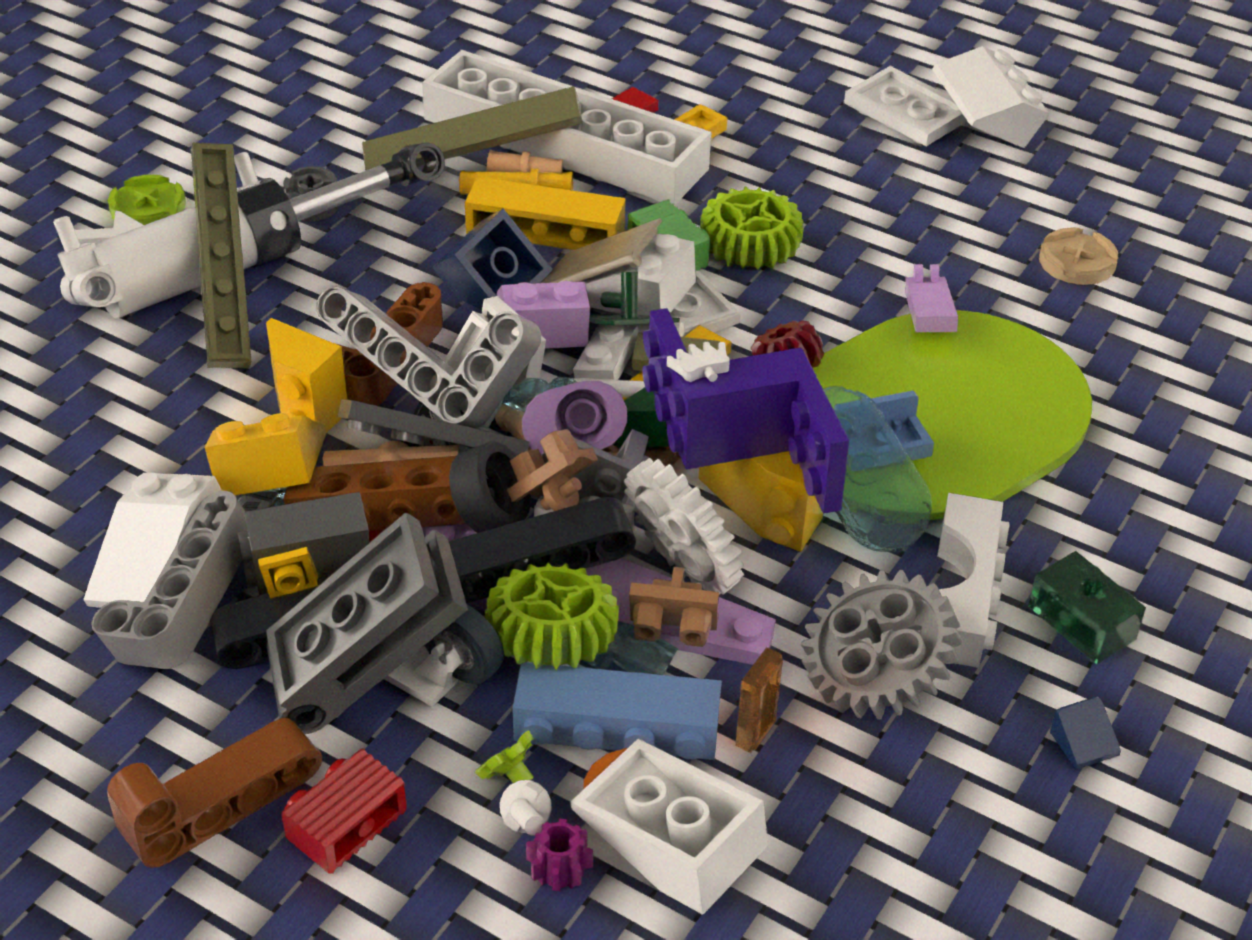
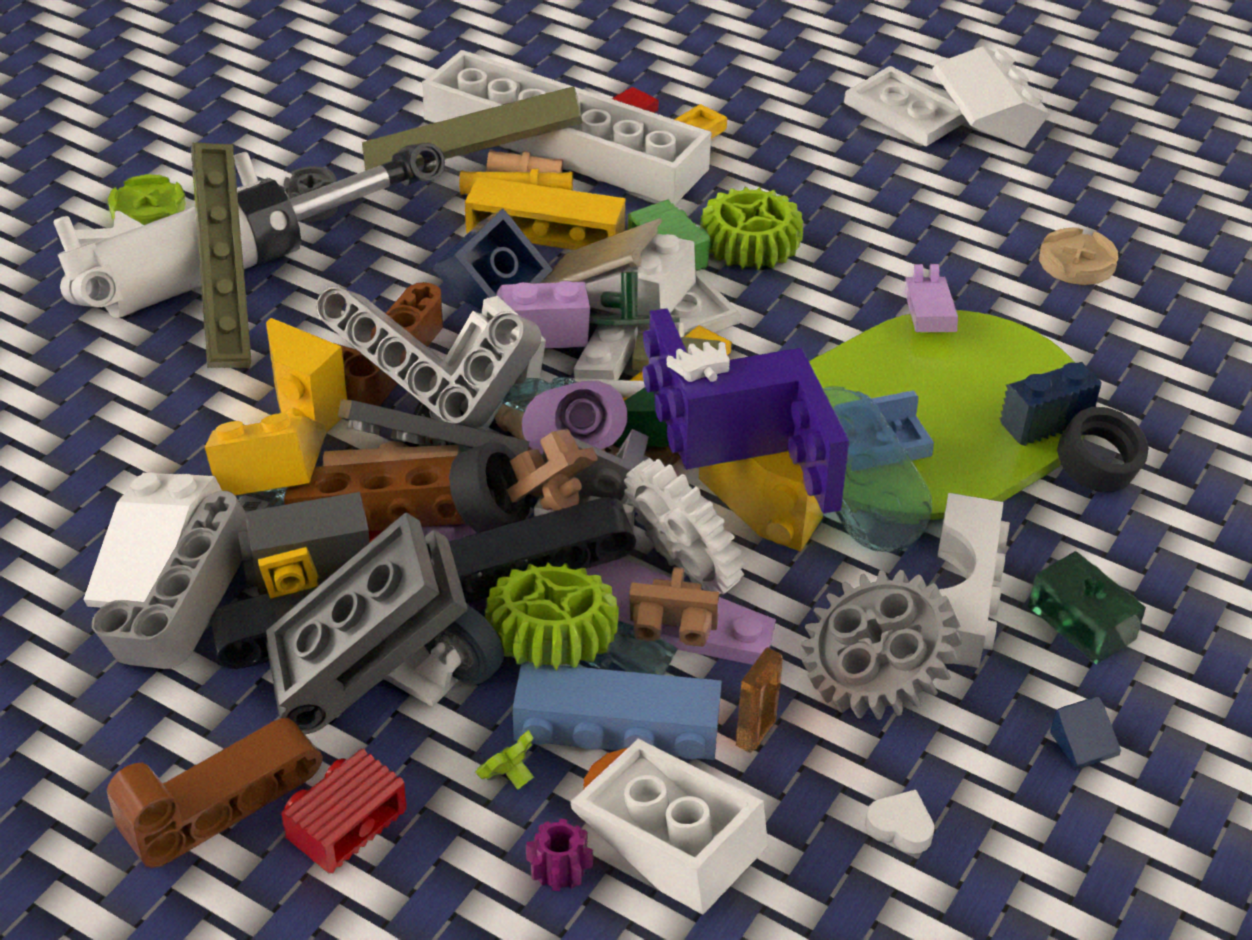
(525, 807): white plate -> none
(791, 336): dark red gear -> none
(901, 821): none -> white tile
(1048, 402): none -> dark blue brick
(1117, 430): none -> black tyre

